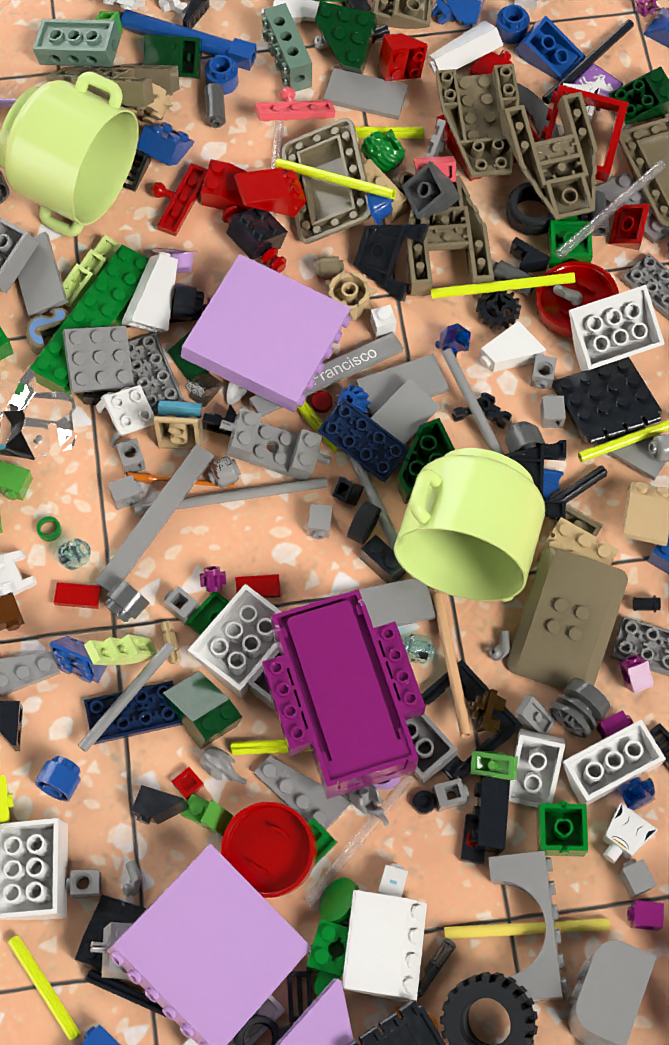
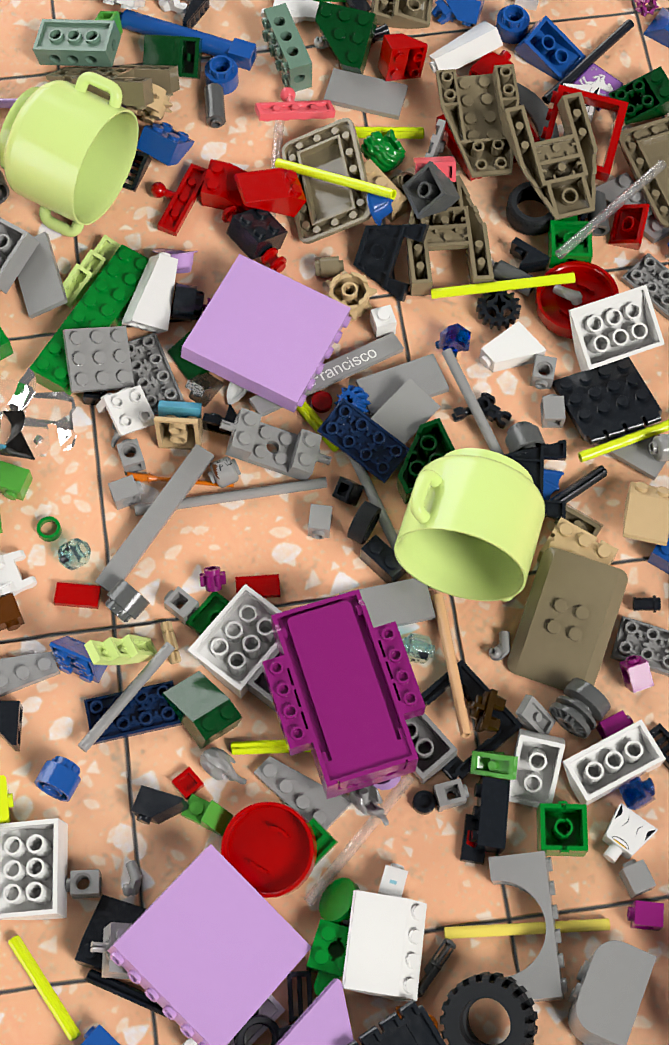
(43, 327): dark tan animal -> none

